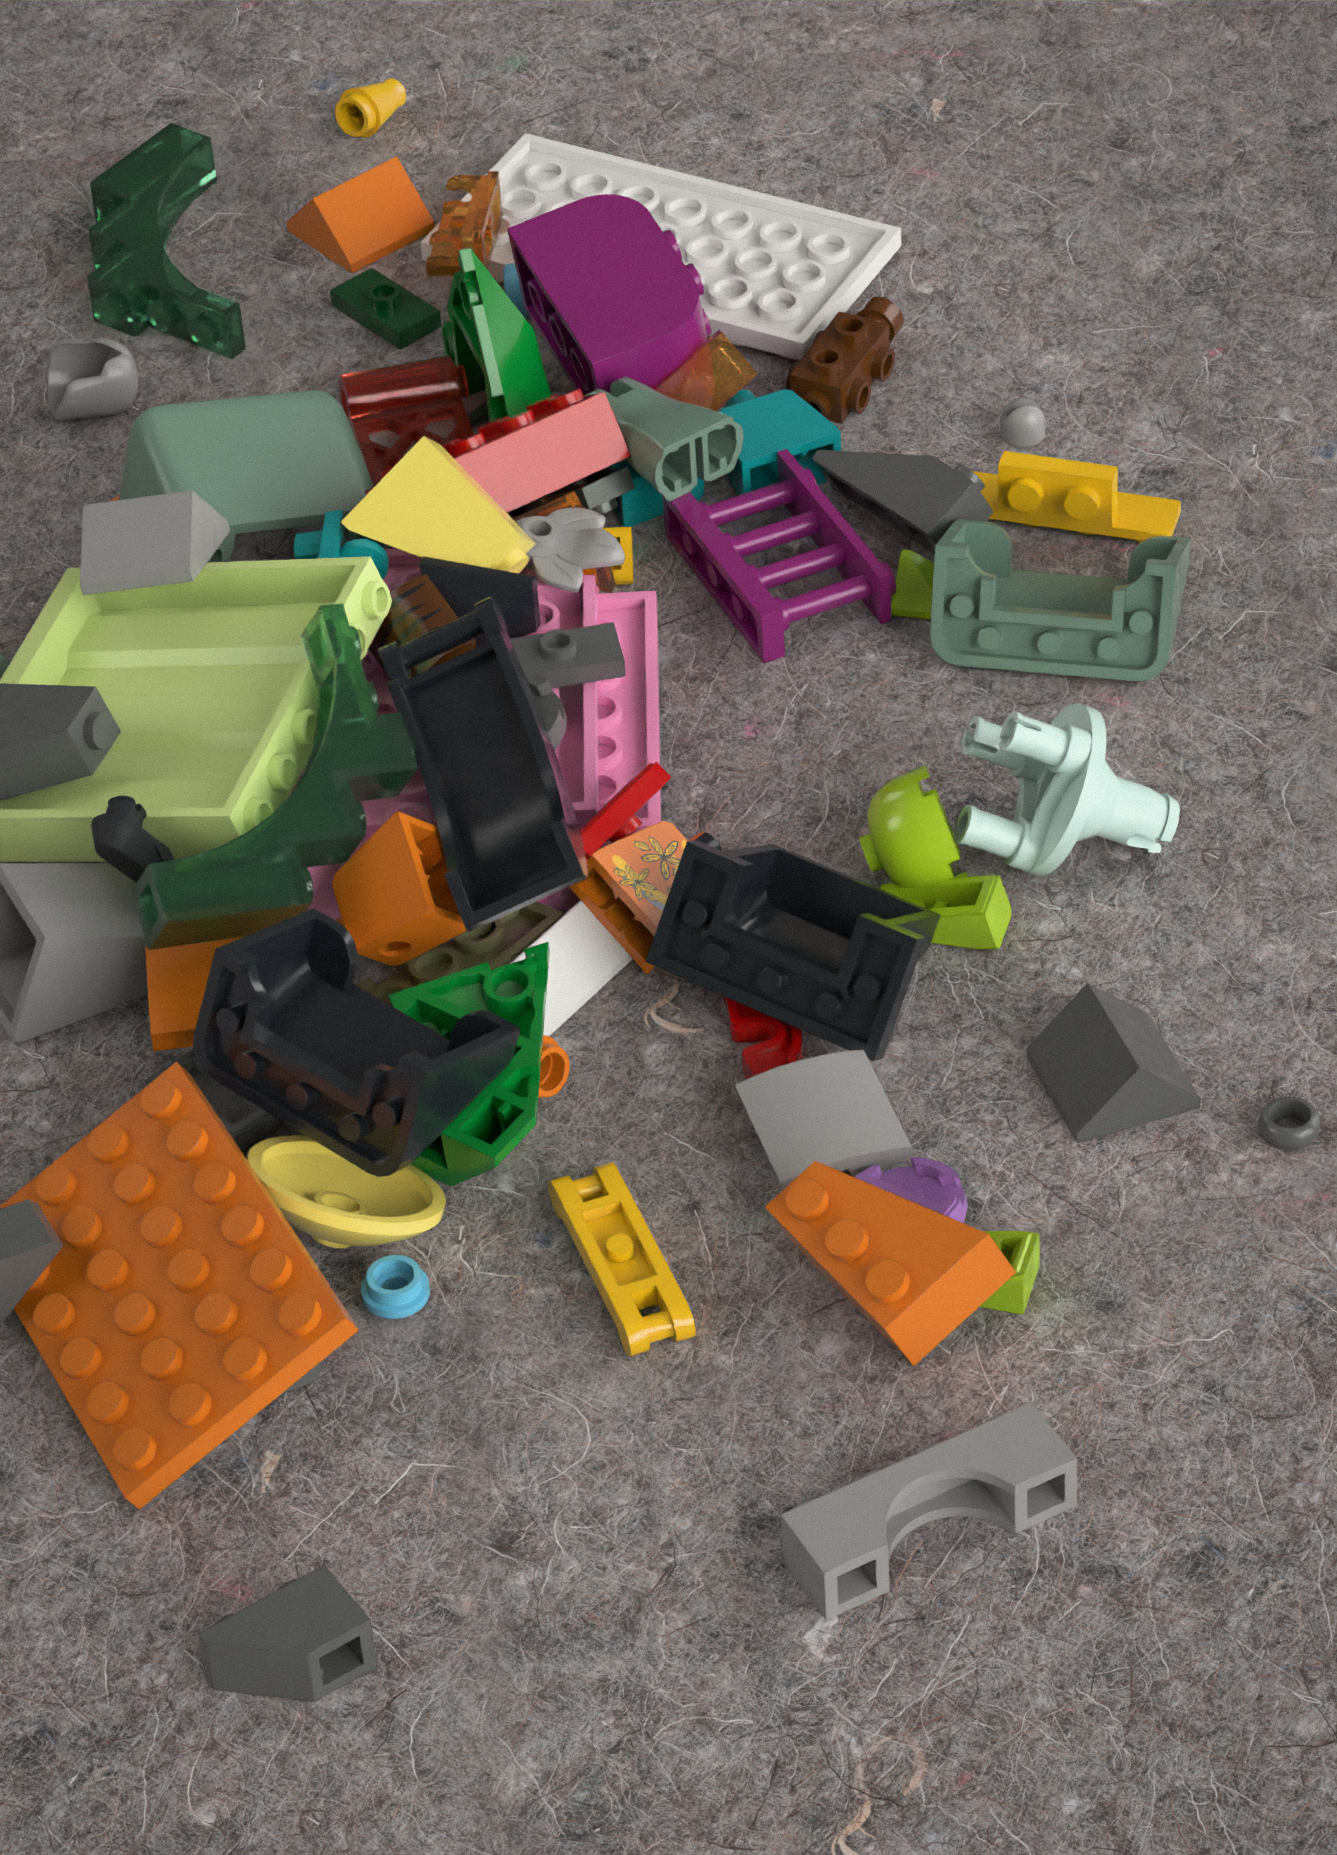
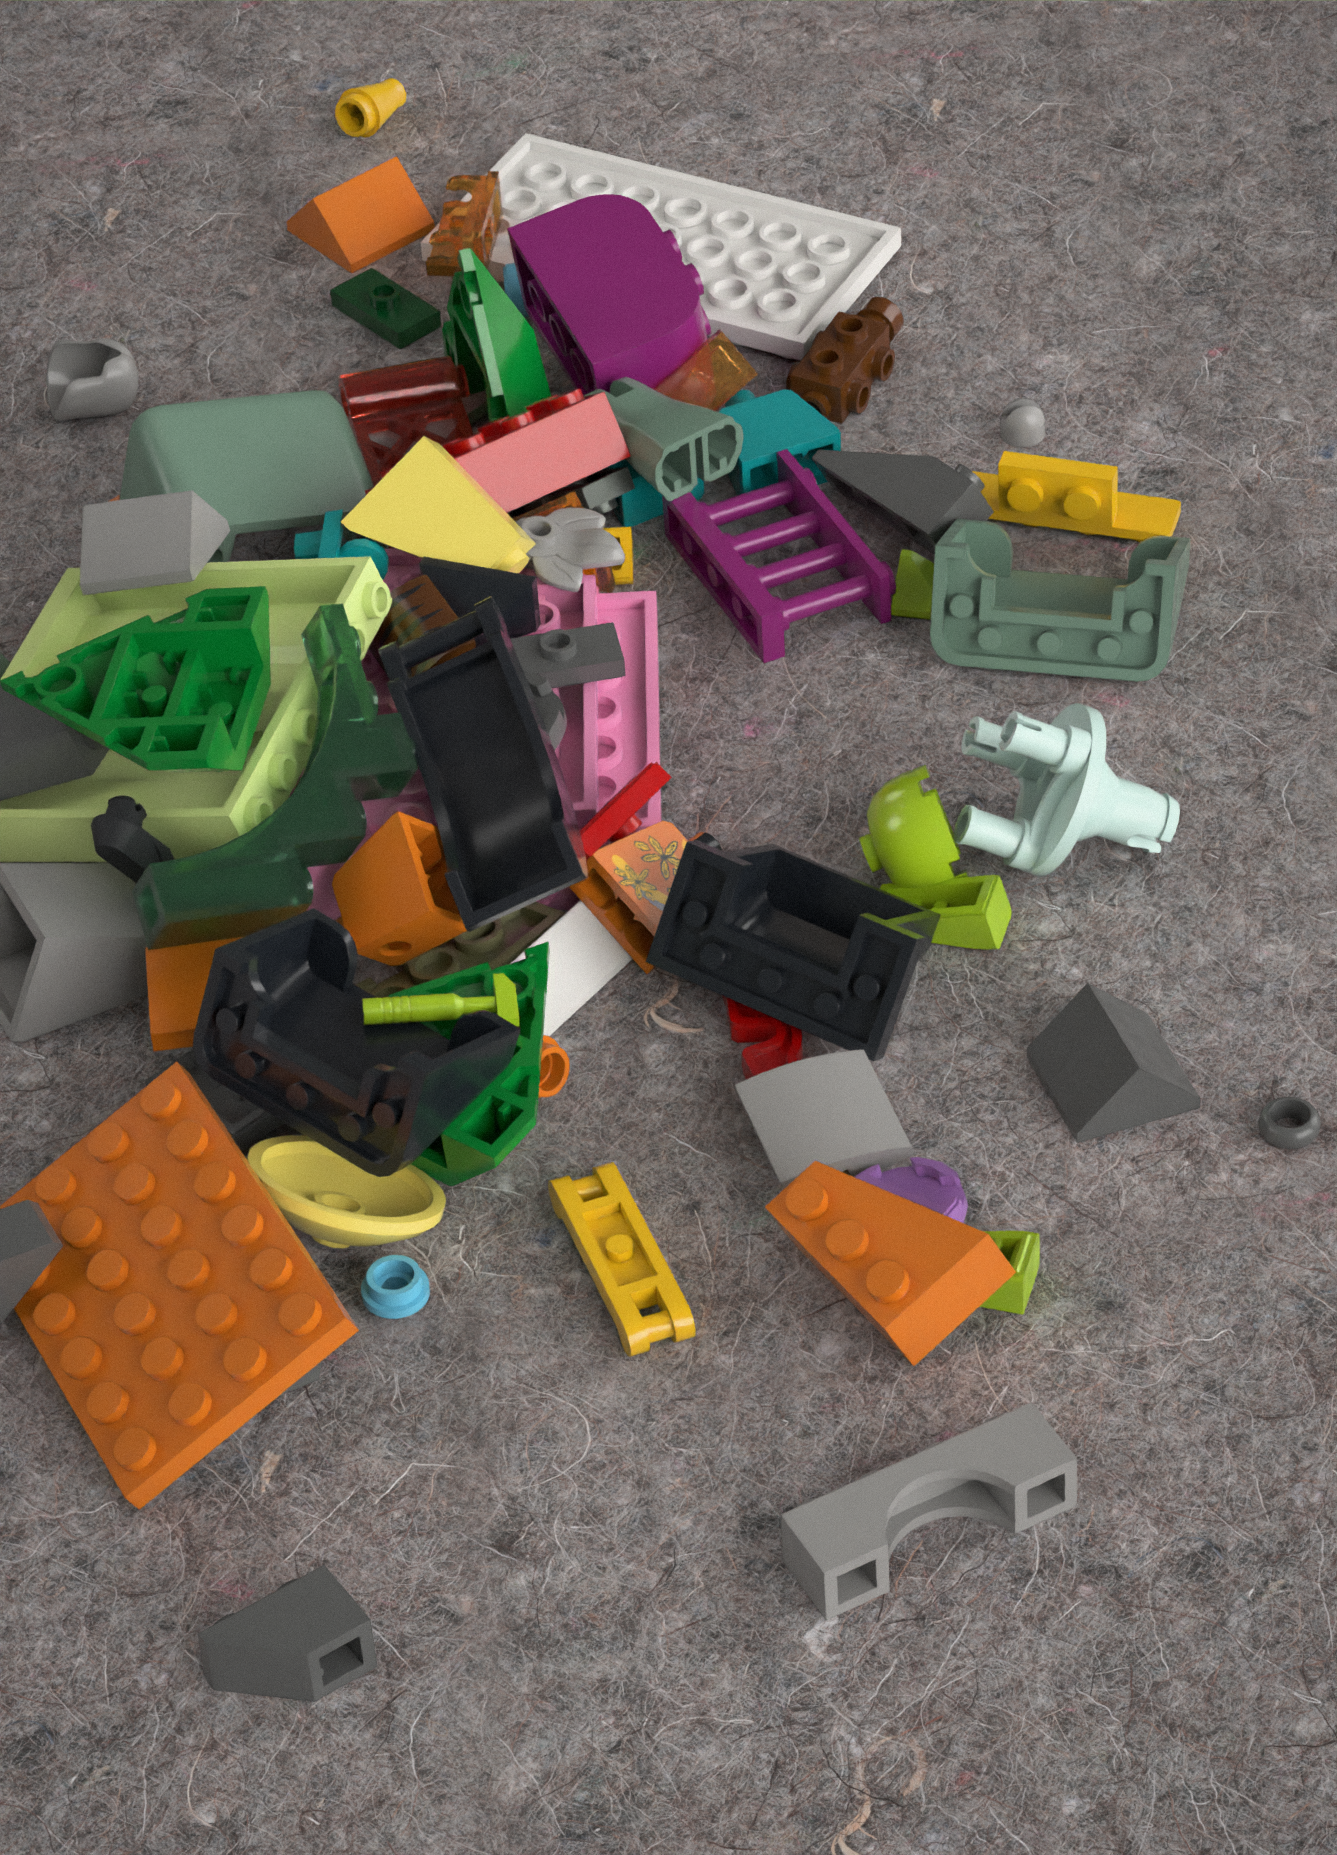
(134, 216): clear green arch -> none
(170, 689): none -> green wedge
(442, 1006): none -> lime piece

